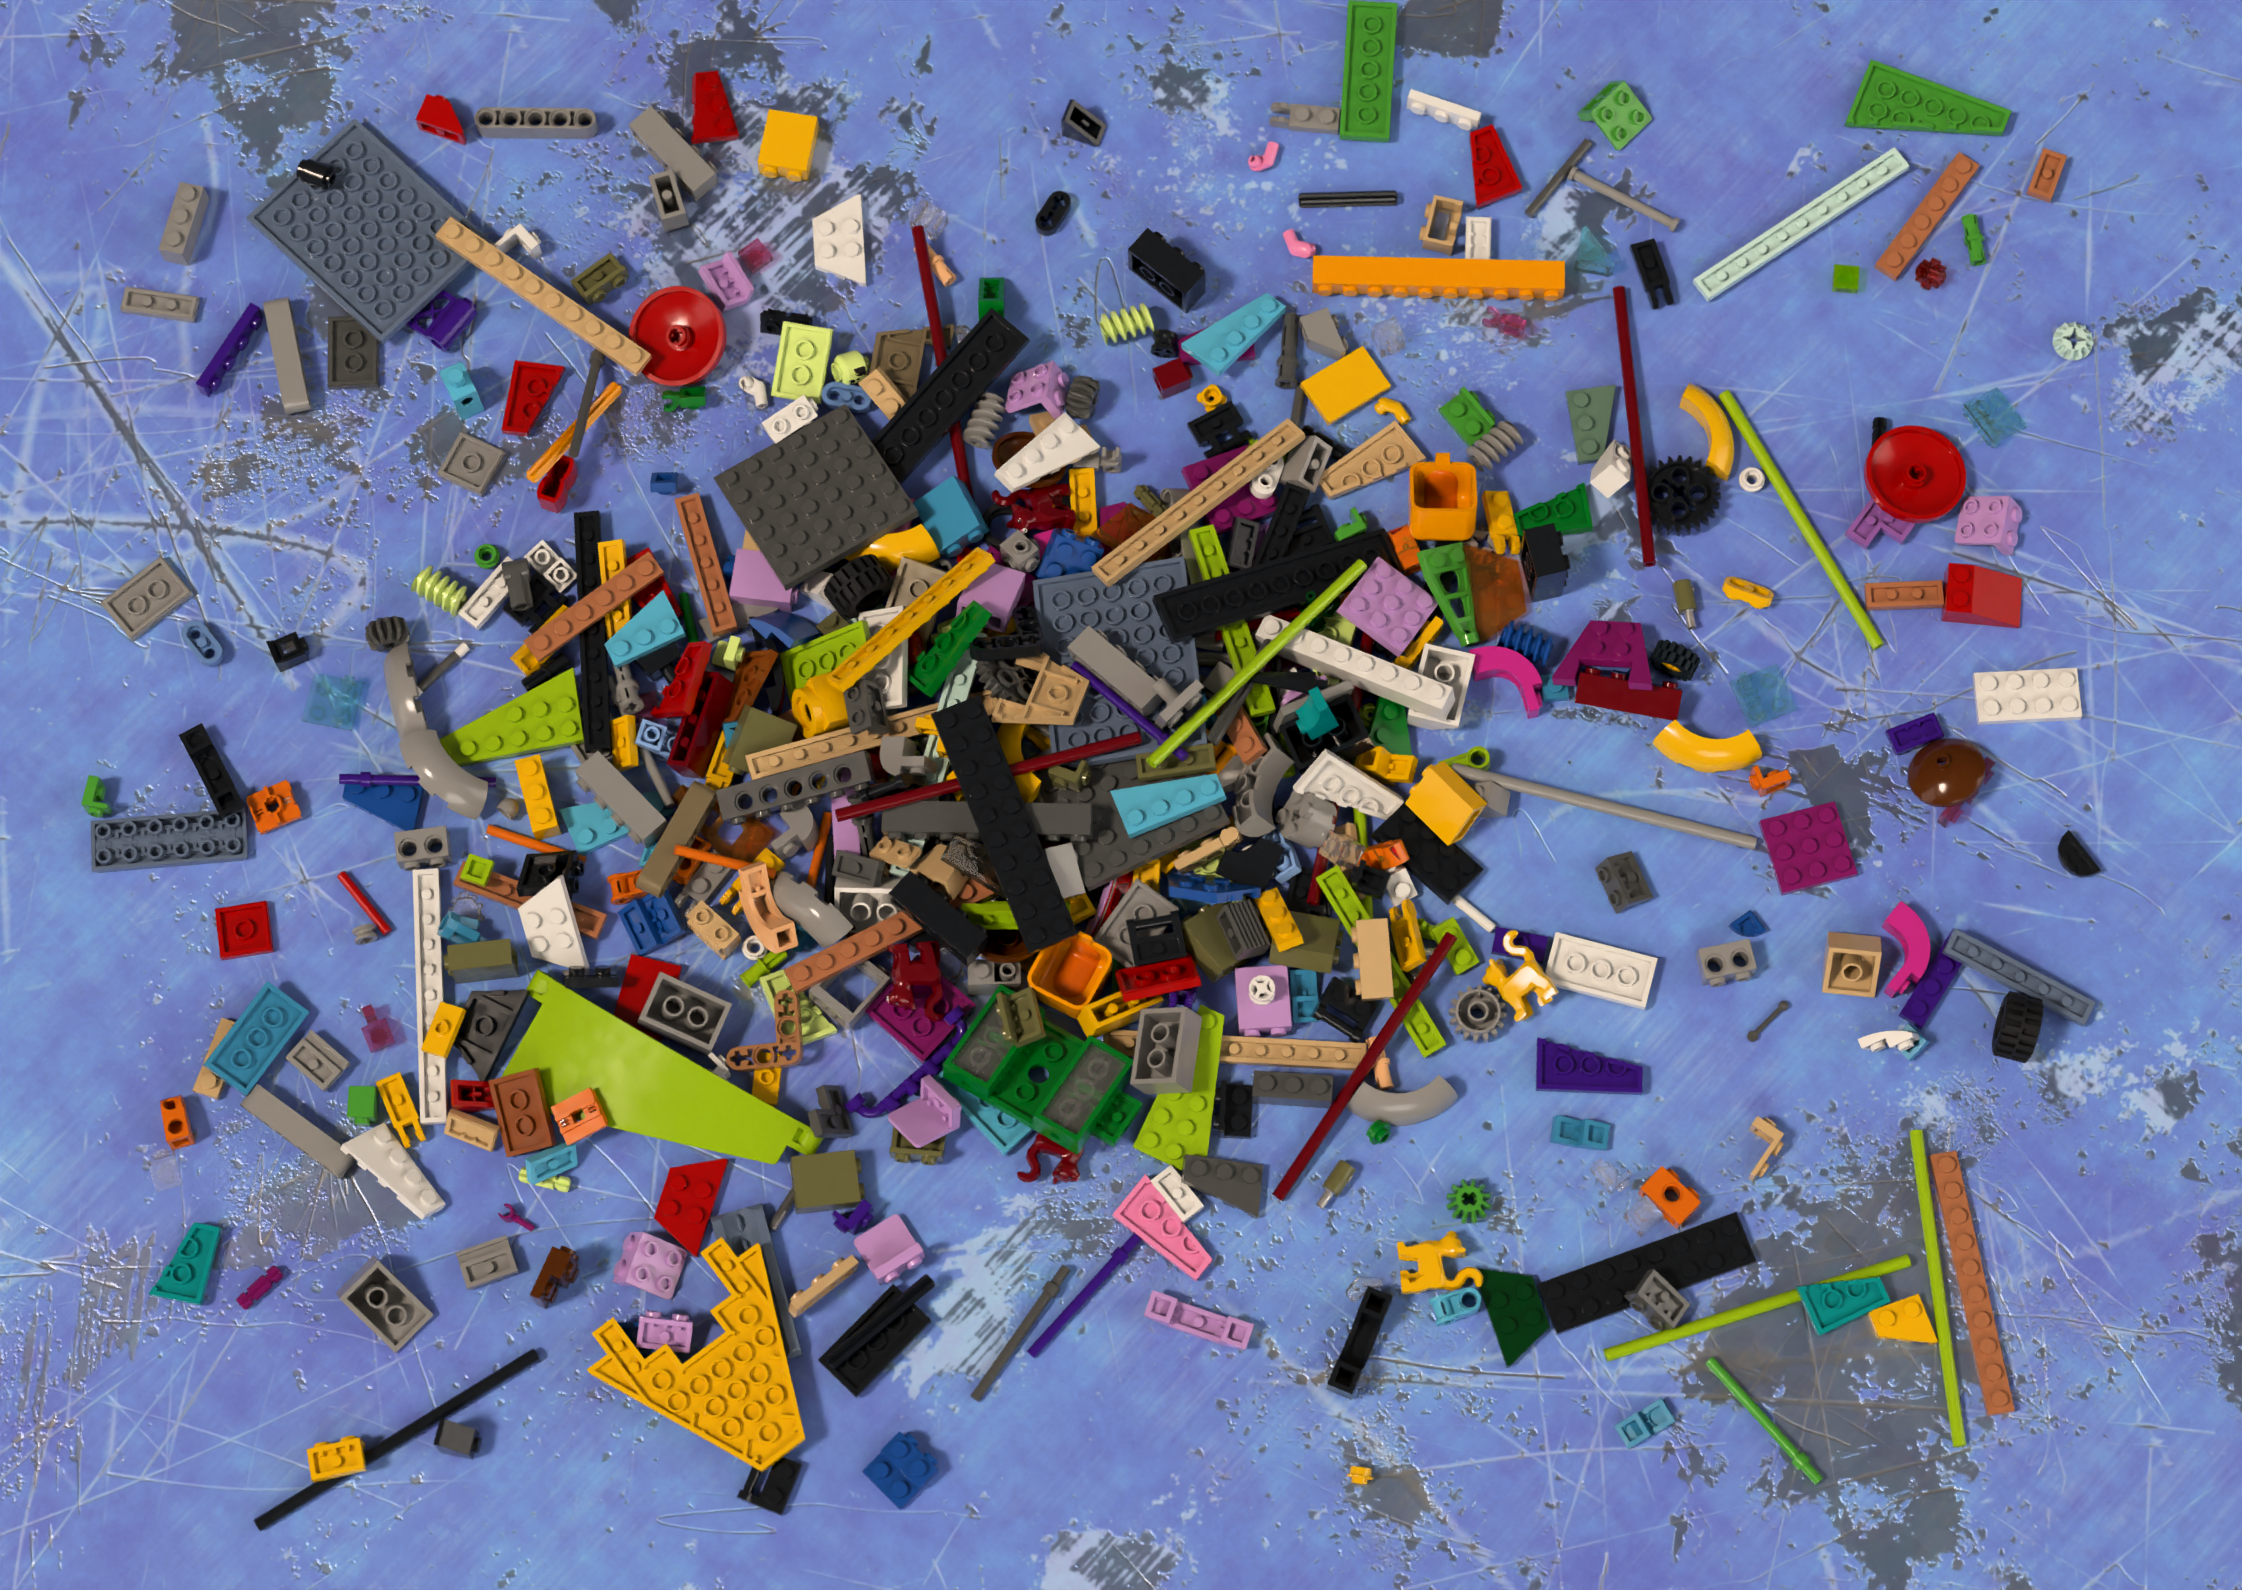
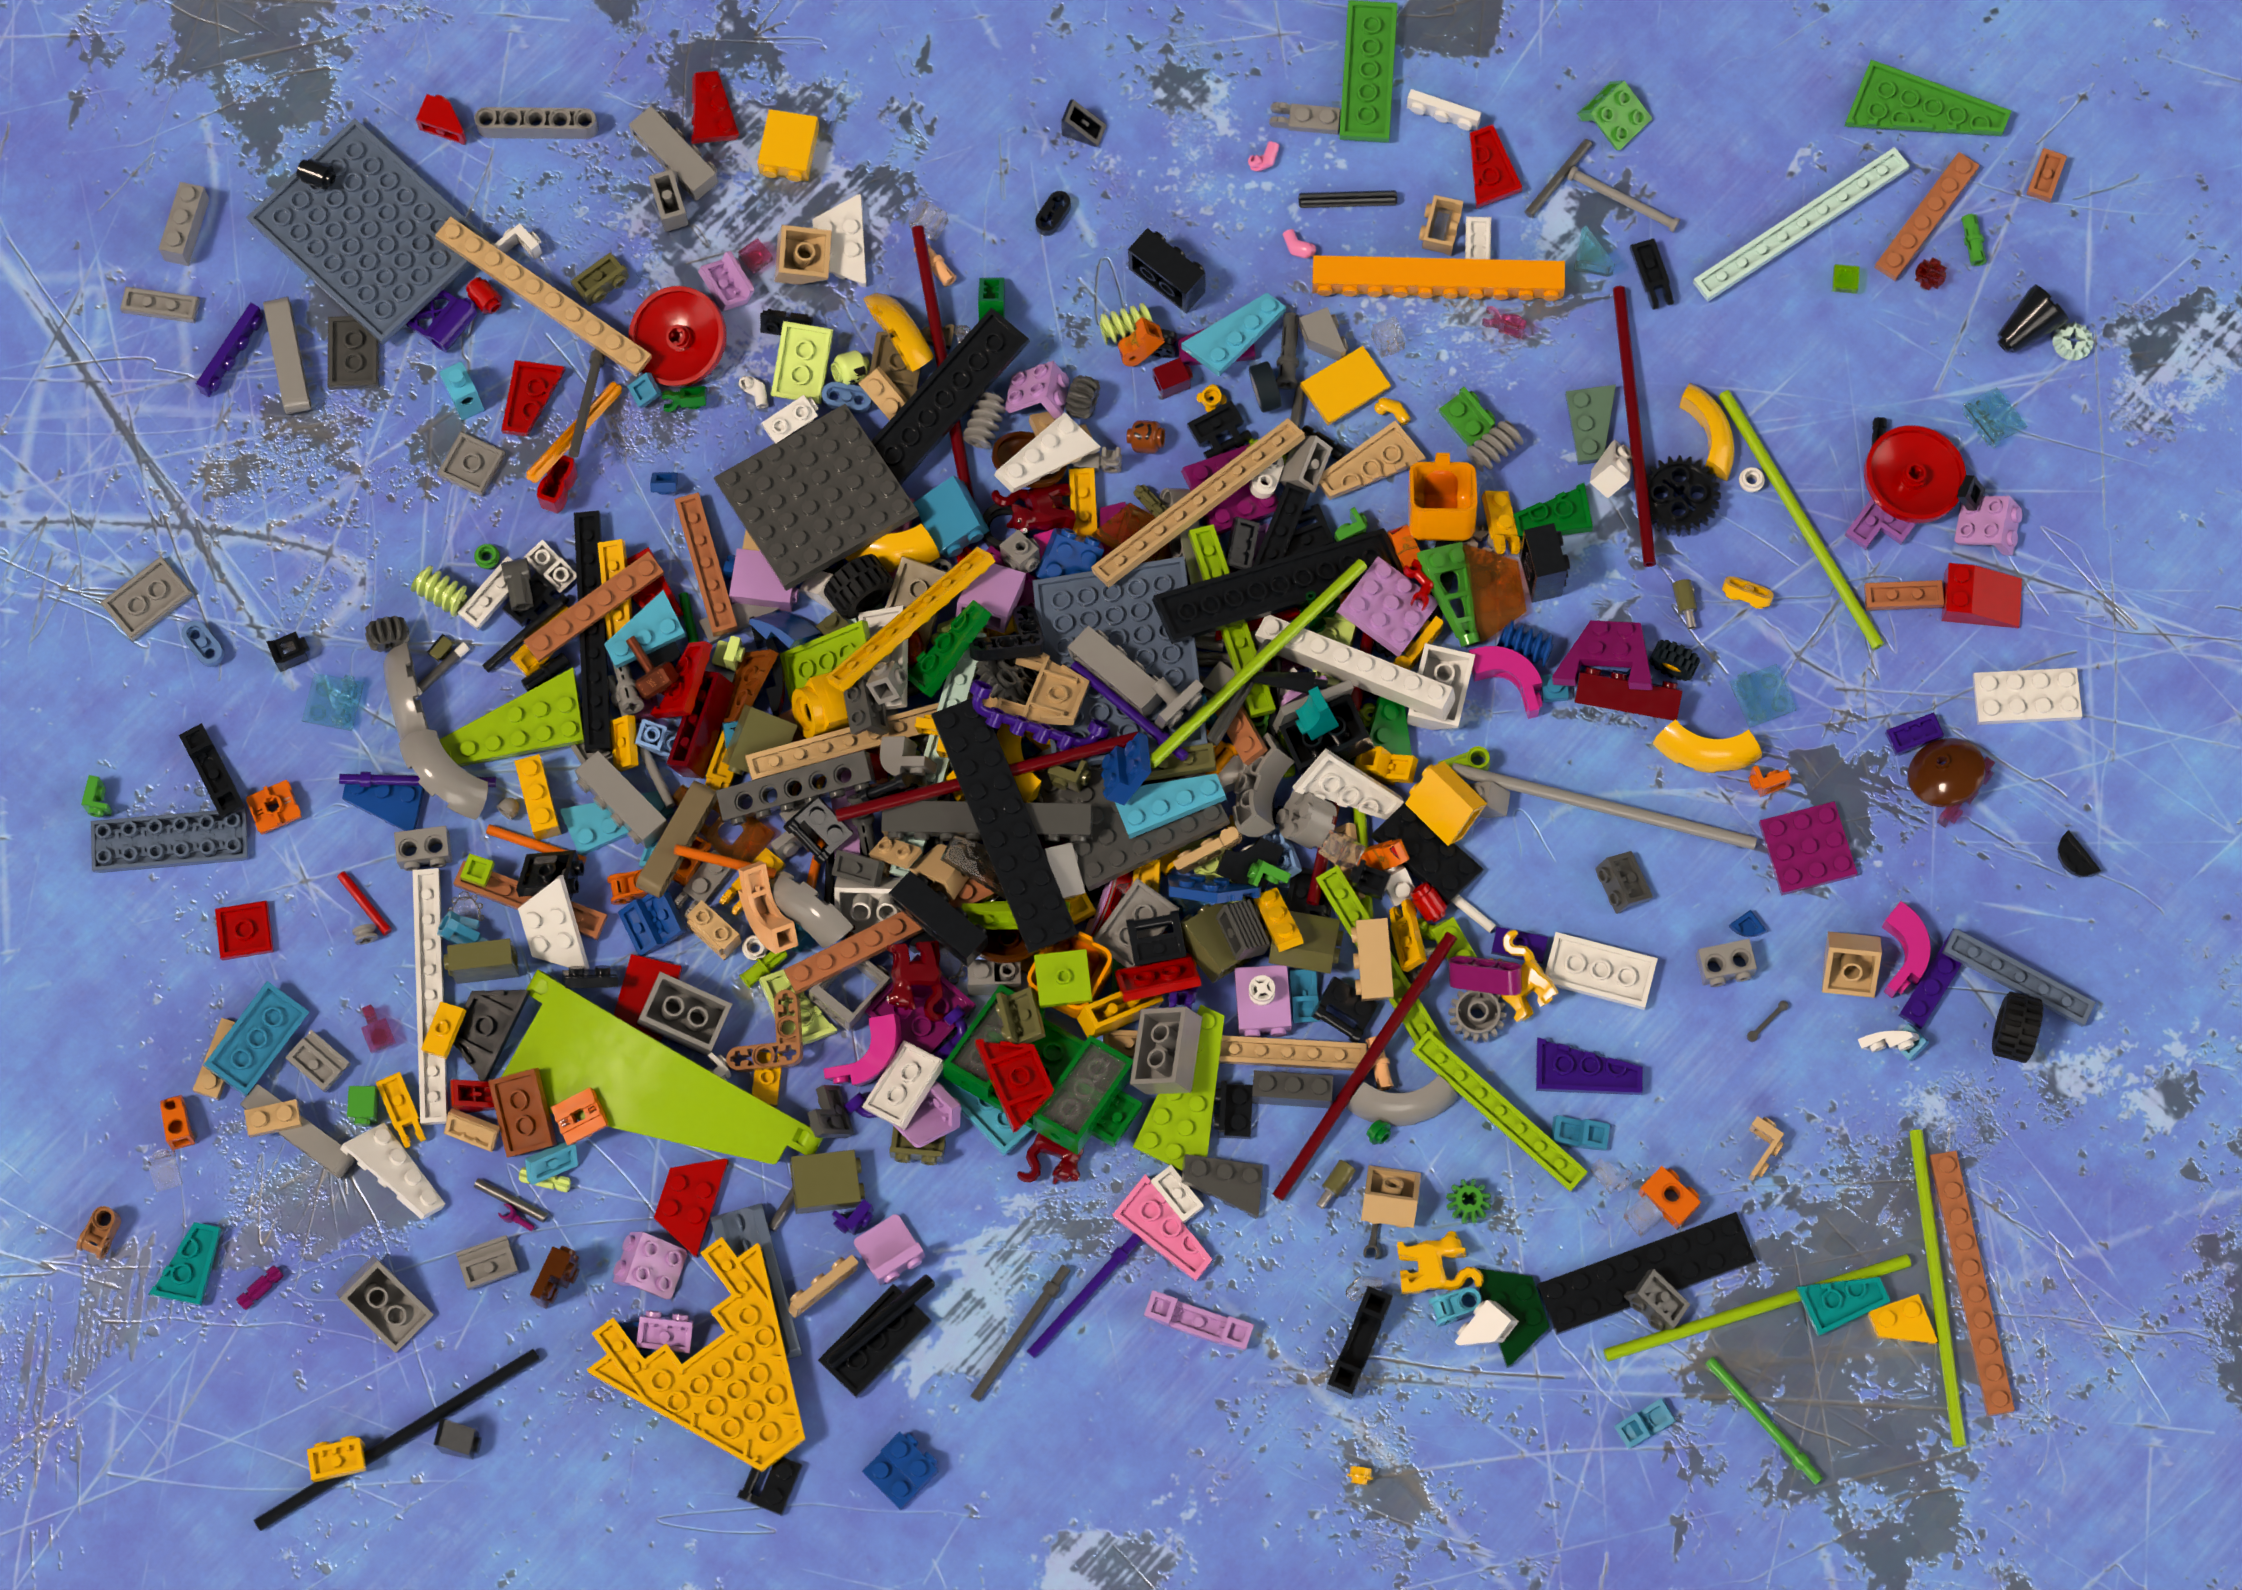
(99, 1234): none -> medium nougat piece
(273, 1118): none -> tan plate
(441, 648): none -> olive piece
(484, 295): none -> red brick
(510, 1199): none -> flat silver bar
(516, 641): none -> black bar
(644, 390): none -> dark azure plate
(656, 679): none -> copper piece
(802, 255): none -> tan slope
(824, 823): none -> plate
(884, 1044): none -> dark pink arch
(887, 681): none -> light grey brick
(903, 1085): none -> white tile
(907, 337): none -> yellow brick
(1016, 1078): none -> red wing
(1020, 724): none -> dark purple bar
(1063, 978): none -> lime plate
(1126, 769): none -> blue plate
(1140, 343): none -> orange leg
(1146, 436): none -> dark orange head
(1265, 386): none -> black wheel
(1271, 872): none -> bright green bracket
(1372, 1242): none -> dark grey hand
(1391, 1196): none -> tan slope
(1420, 576): none -> red arm
(1428, 902): none -> red brick
(1485, 975): none -> magenta beam
(1488, 1325): none -> white slope
(1499, 1111): none -> lime plate
(1970, 492): none -> black plate
(2031, 320): none -> black cone

